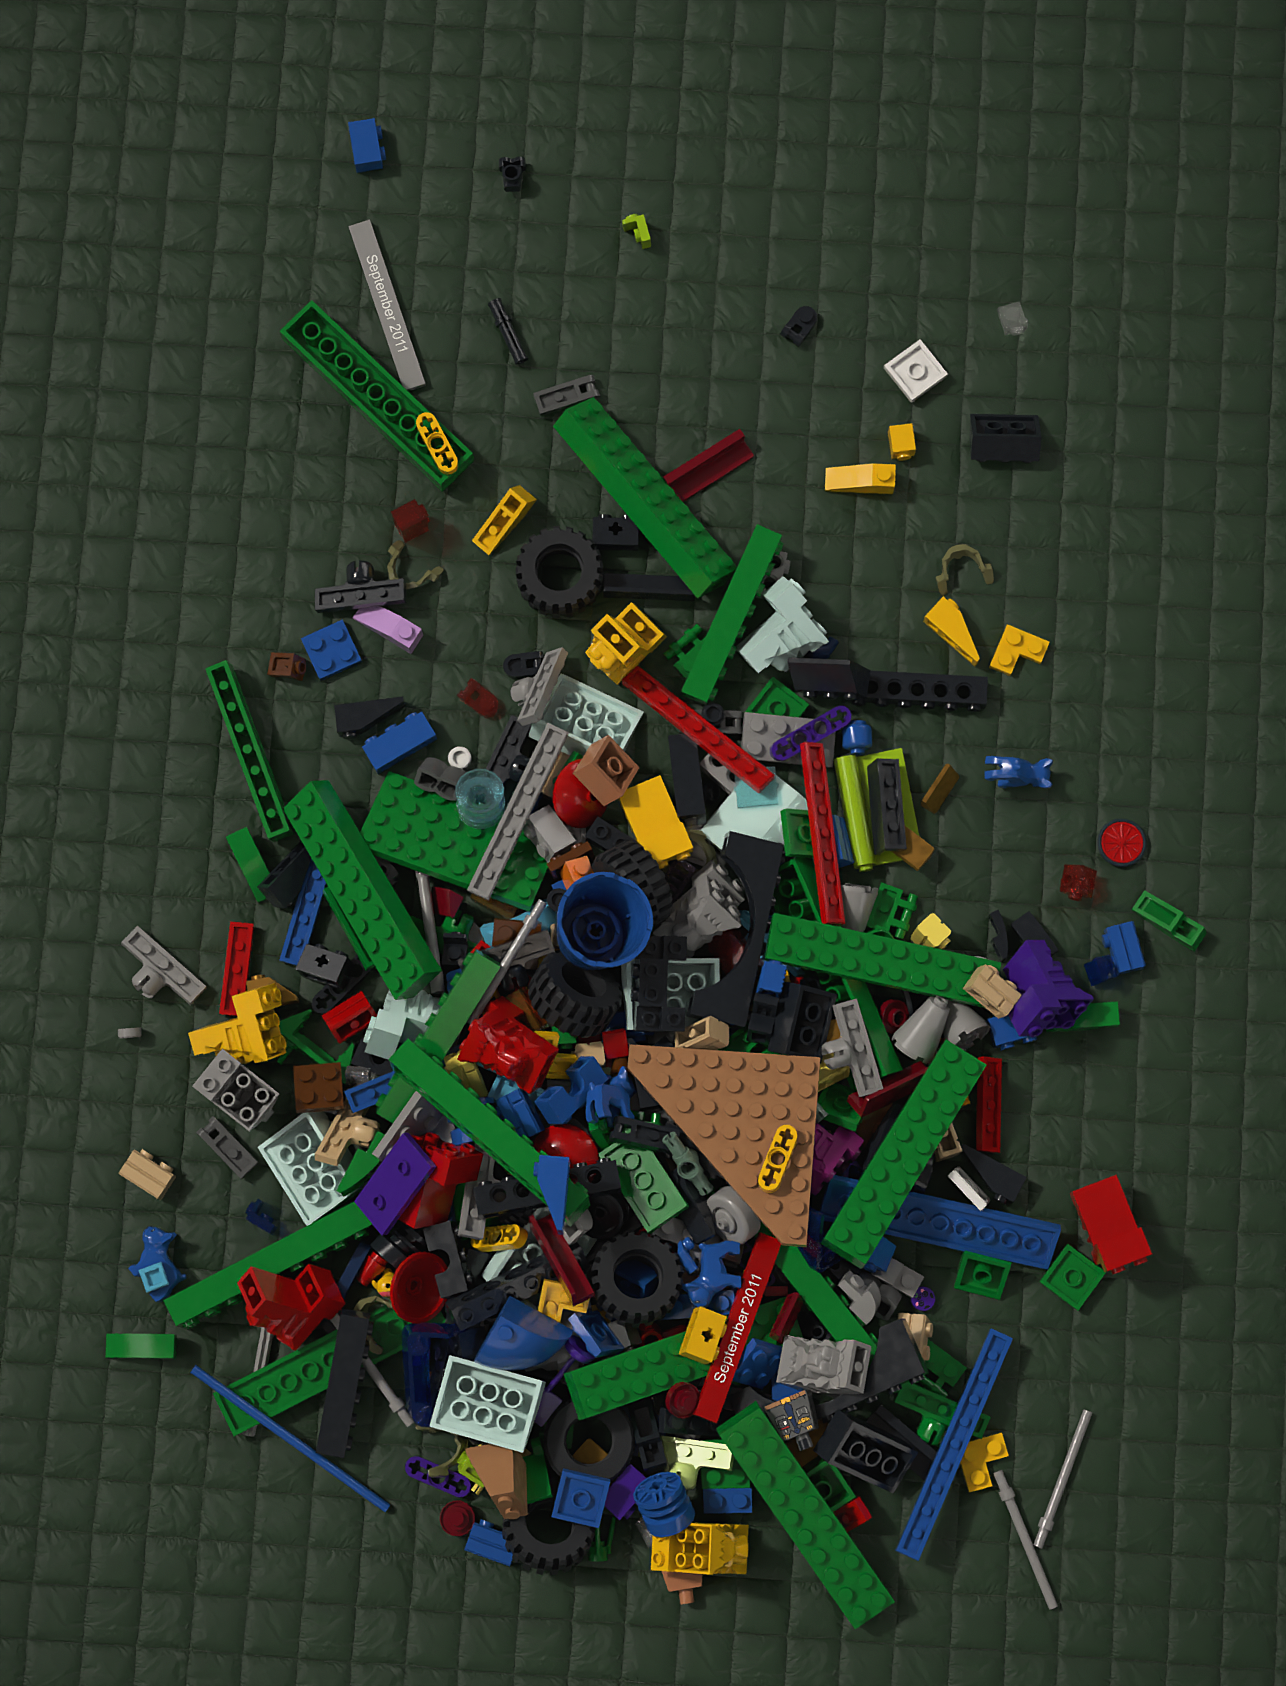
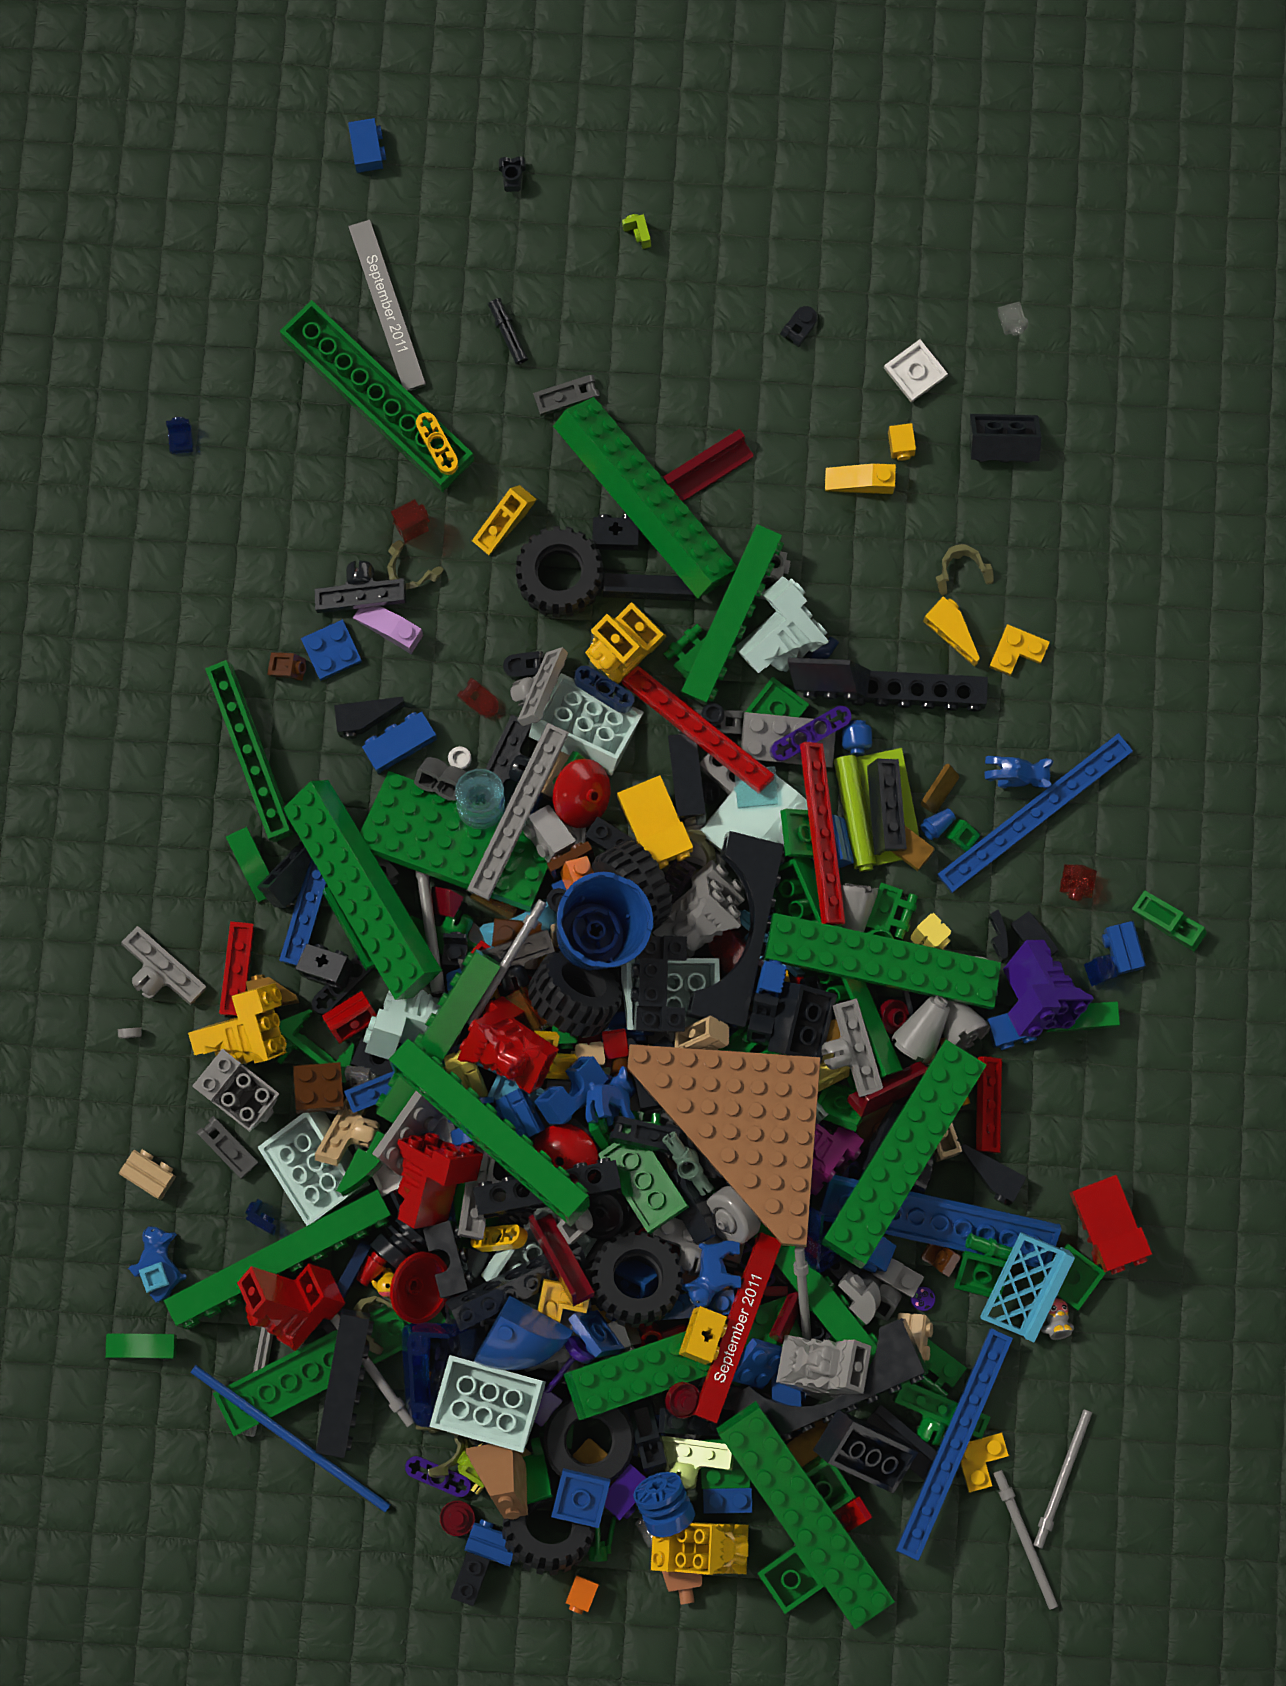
(180, 435): none -> clear blue bracket
(395, 1183): dark purple plate -> none
(470, 1578): none -> black brick
(553, 1180): blue slope -> none
(581, 1594): none -> orange brick
(606, 698): none -> dark blue beam
(606, 770): nougat brick -> none
(683, 1252): blue arm -> none
(777, 1177): yellow beam -> none
(790, 1579): none -> green brick
(795, 1418): torso -> none
(801, 1271): none -> light grey bar
(937, 824): none -> blue cone
(941, 1258): none -> reddish brown bracket
(962, 835): none -> green slope
(969, 1188): white tile -> none
(988, 1247): none -> green pin
(992, 990): tan brick -> none
(1035, 813): none -> blue plate
(1047, 1289): none -> medium azure fence
(1058, 1321): none -> light grey animal
(1122, 842): red wheel -> none

